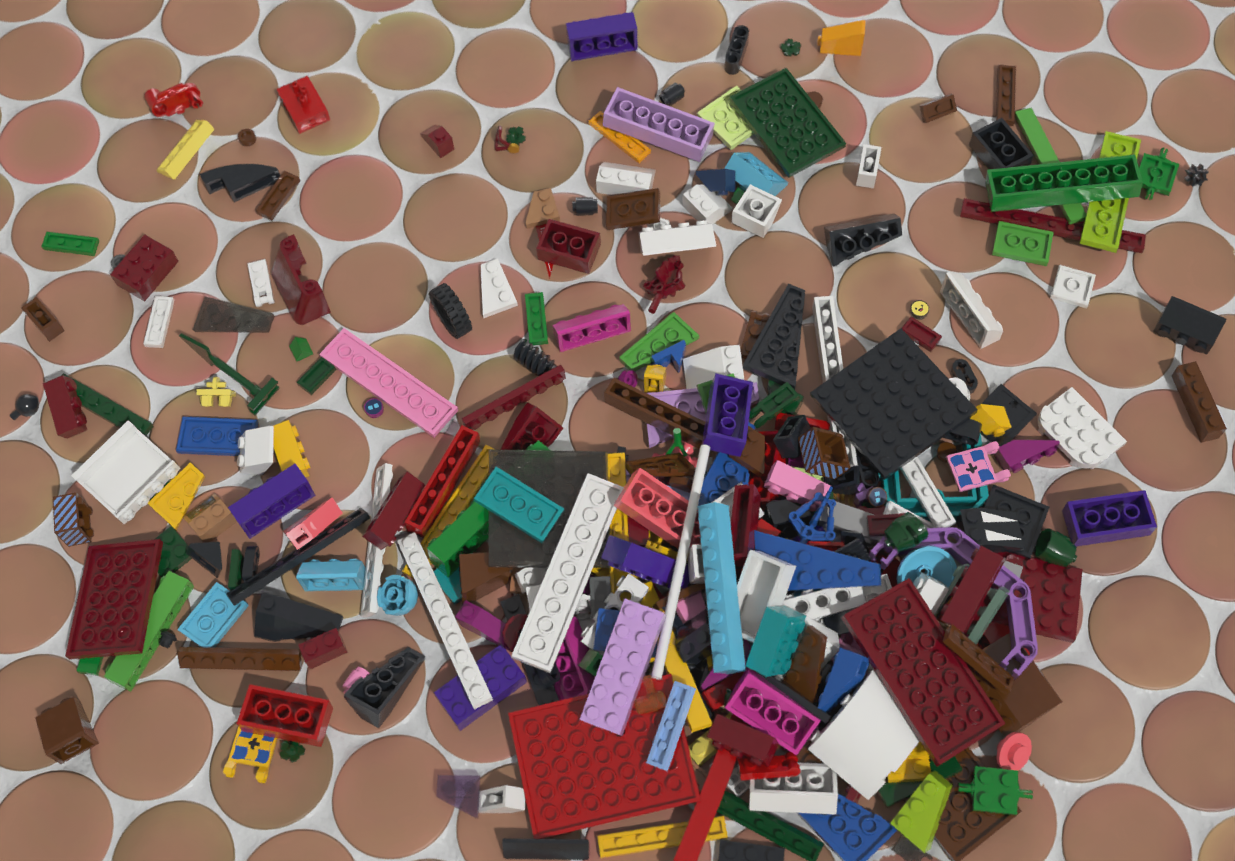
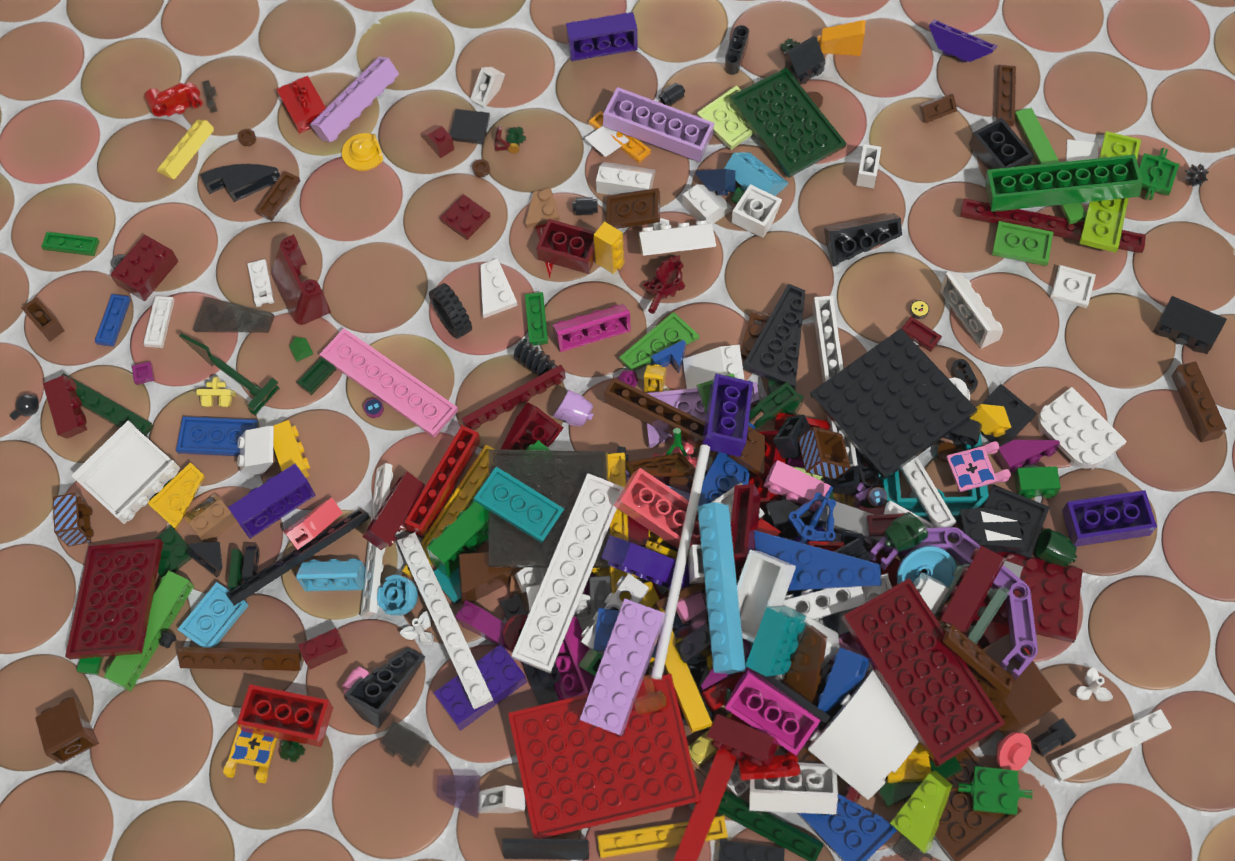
(112, 320): none -> blue tile
(143, 373): none -> magenta plate
(210, 93): none -> clear smoke plate
(288, 619): black wedge -> none
(354, 99): none -> lavender brick
(362, 152): none -> yellow hat
(405, 744): none -> clear smoke brick
(420, 625): none -> white plant
(465, 217): none -> dark red plate
(470, 126): none -> black tile
(481, 168): none -> reddish brown tile
(487, 85): none -> white slope
(574, 409): none -> lavender helmet
(604, 142): none -> white sticker
(609, 248): none -> yellow brick
(671, 725): light blue plate -> none
(805, 60): none -> black slope
(959, 43): none -> dark purple wedge
(1037, 482): none -> green brick
(1057, 735): none -> black piece
(1081, 150): none -> white sticker
(1094, 682): none -> white plant
(1110, 745): none -> white plate

